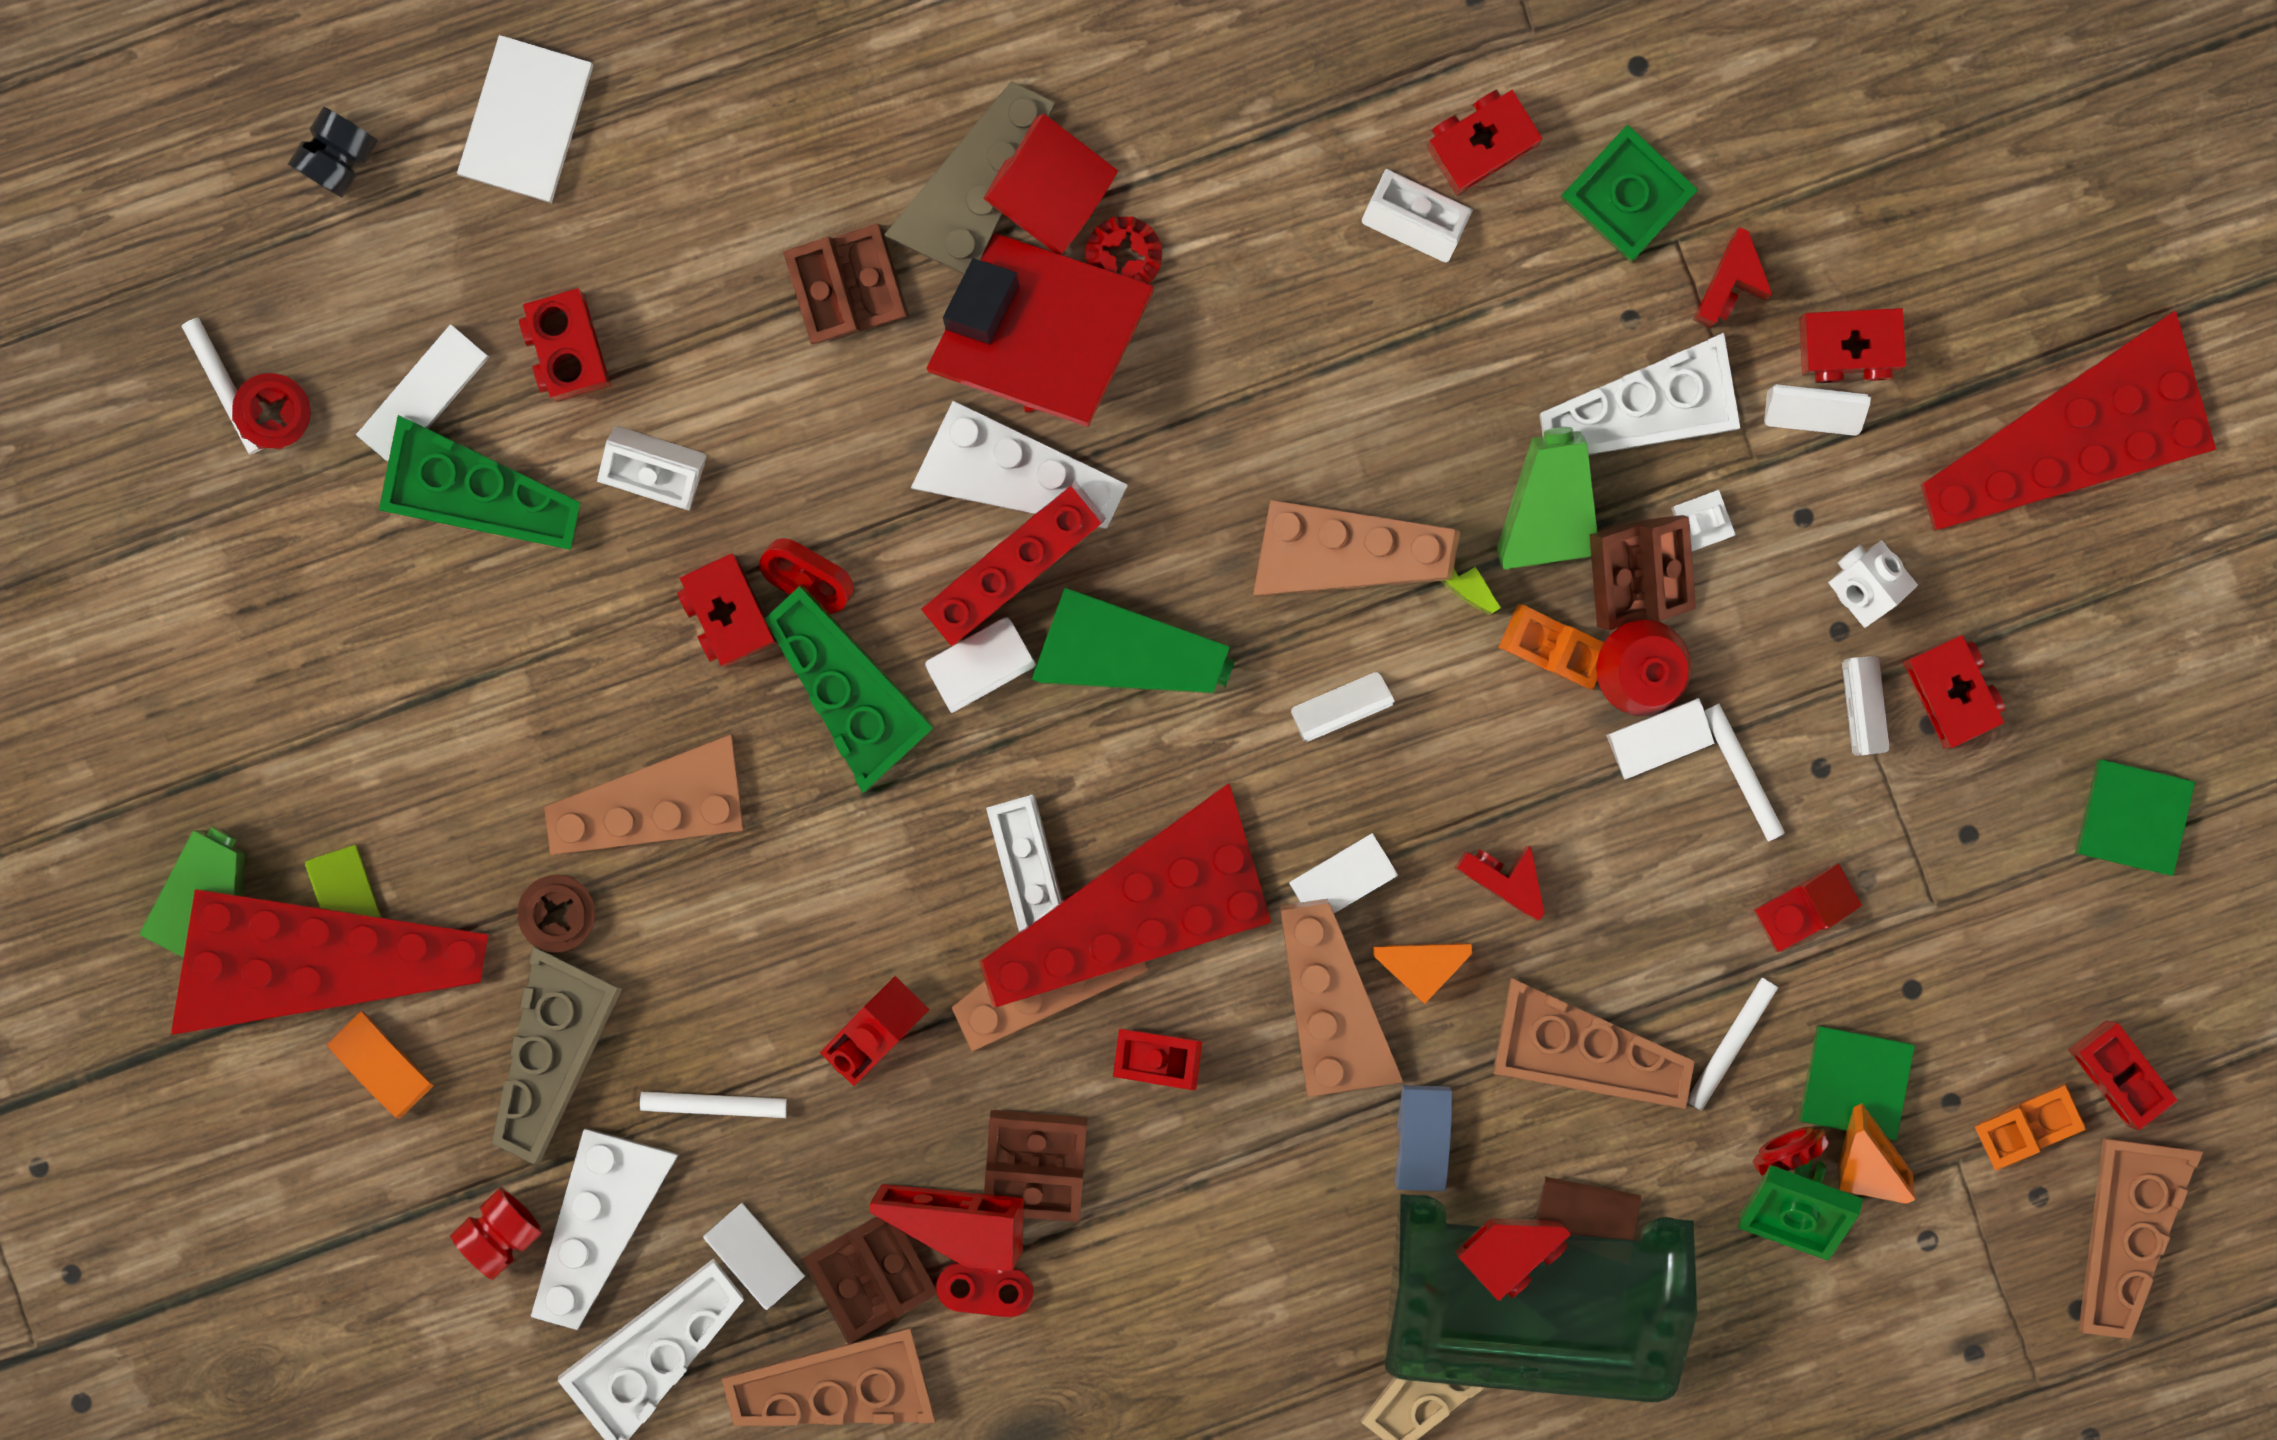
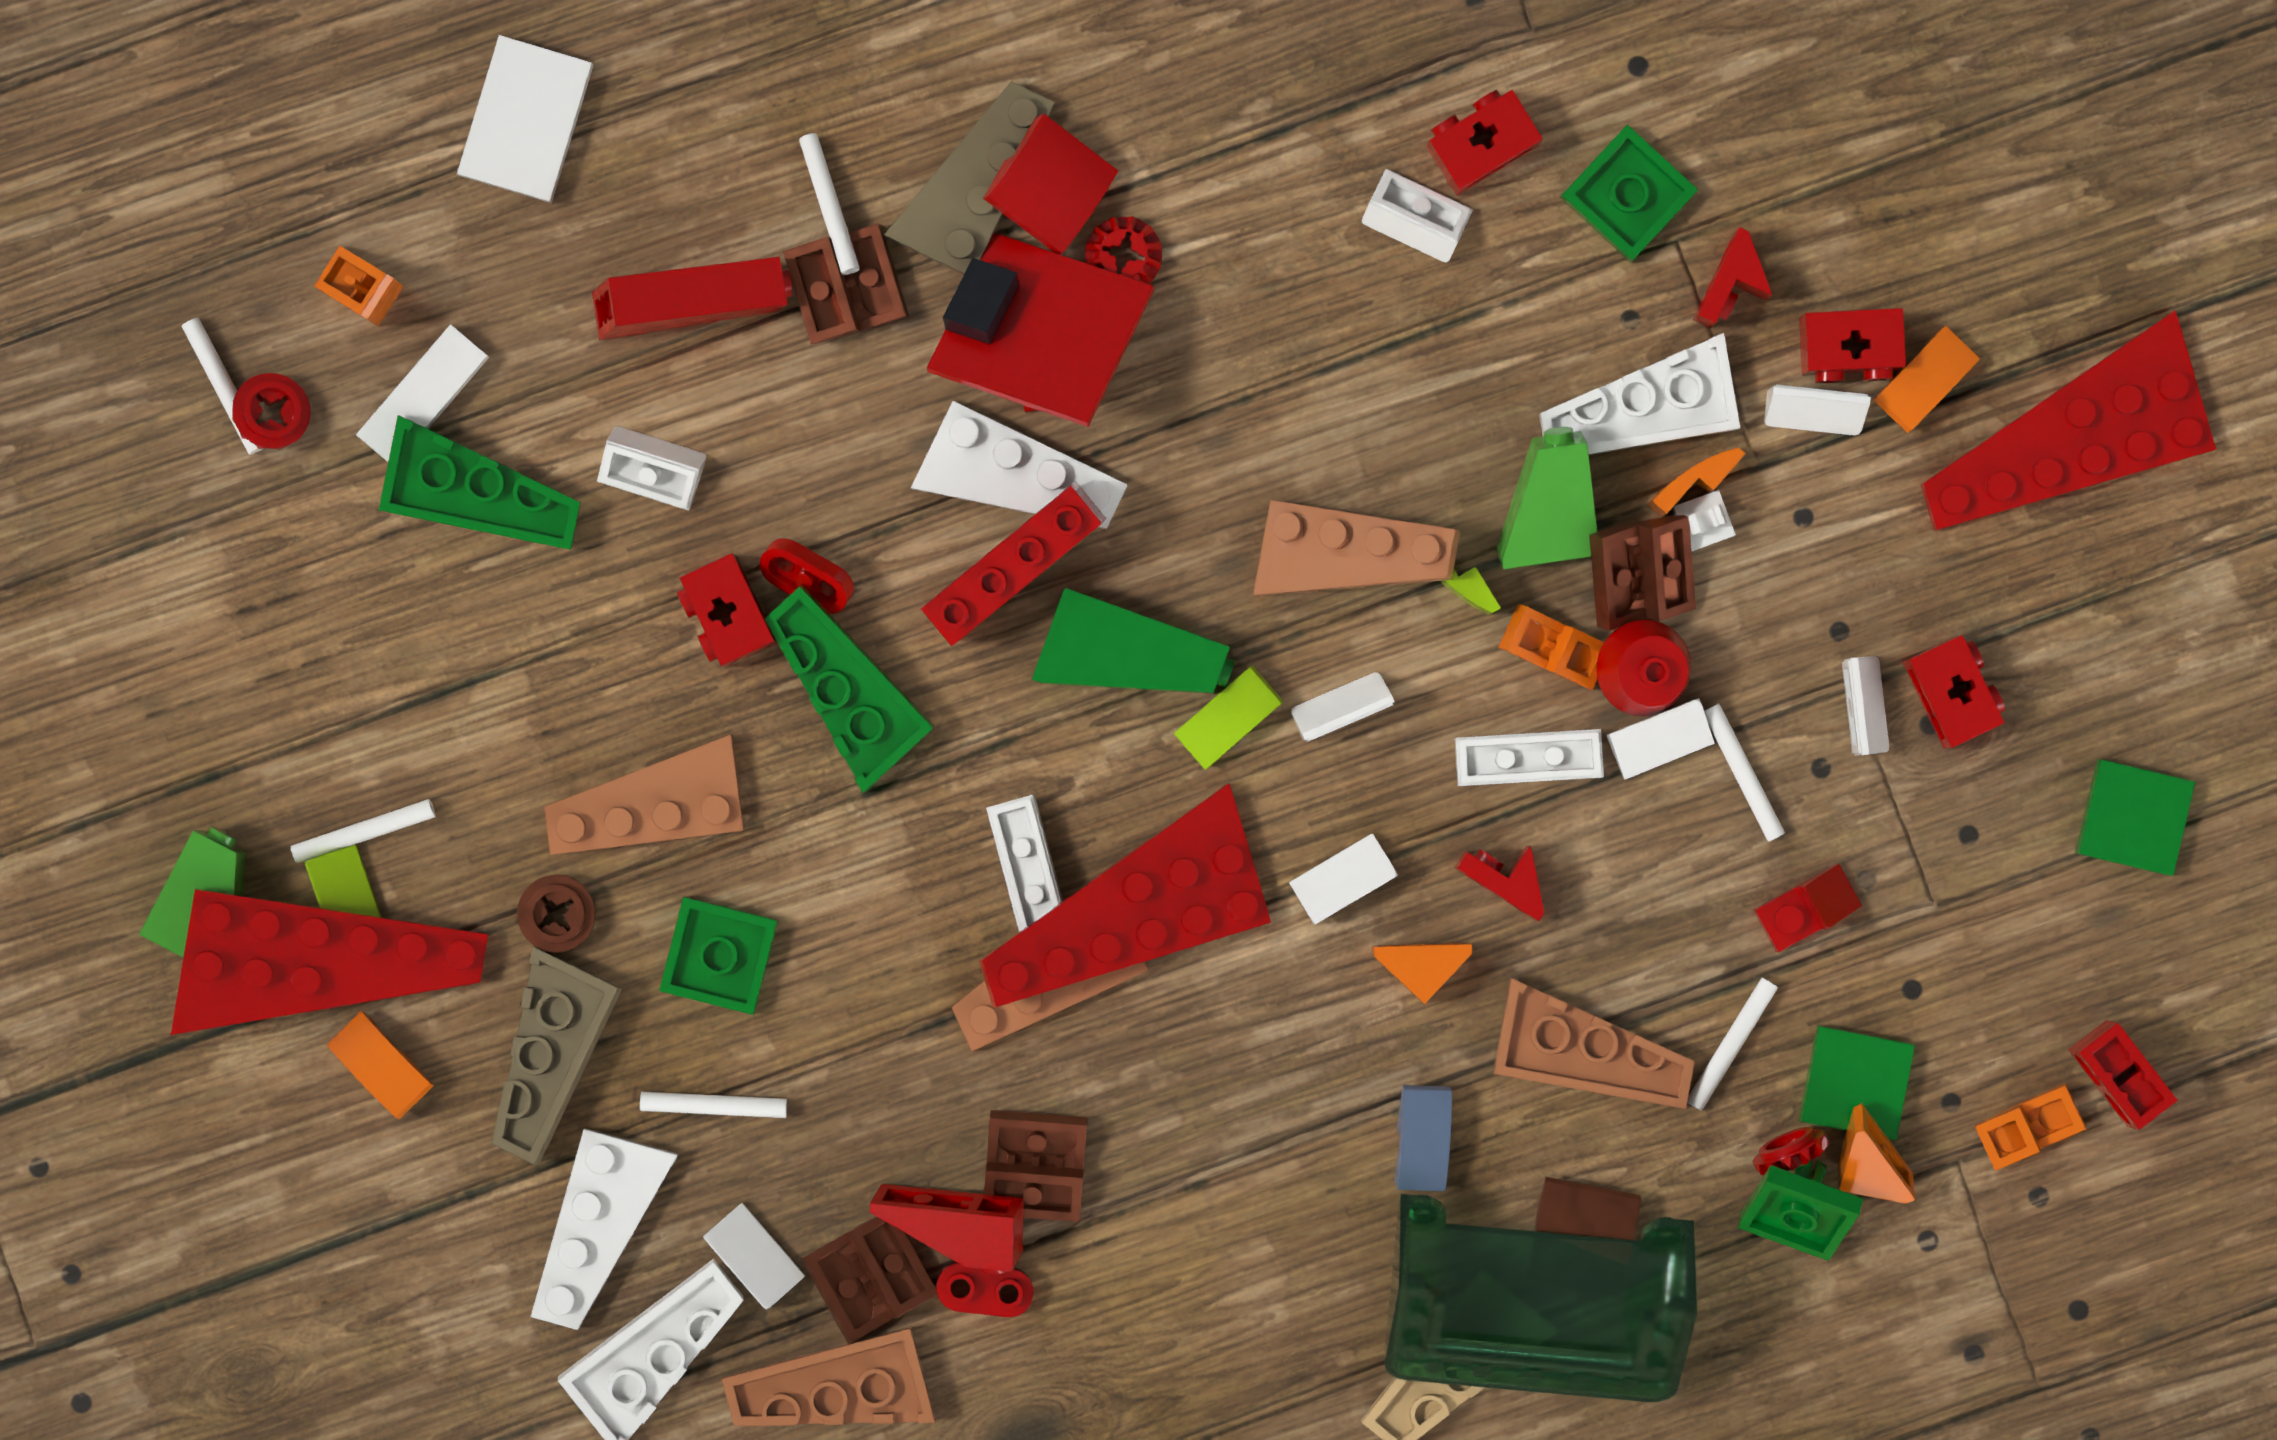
(332, 152): black wheel -> none
(359, 285): none -> orange slope
(363, 831): none -> white bar
(500, 1230): red wheel -> none
(576, 341): red brick -> none
(689, 296): none -> red slope
(718, 955): none -> green tile
(829, 204): none -> white bar
(874, 1031): red slope -> none
(979, 664): white slope -> none
(1158, 1059): red slope -> none
(1228, 717): none -> lime slope
(1333, 1014): nougat wing -> none
(1509, 1249): red slope -> none
(1529, 757): none -> white tile
(1706, 474): none -> orange slope
(1871, 582): white brick -> none
(1926, 379): none -> orange slope
(2131, 1224): nougat wing -> none

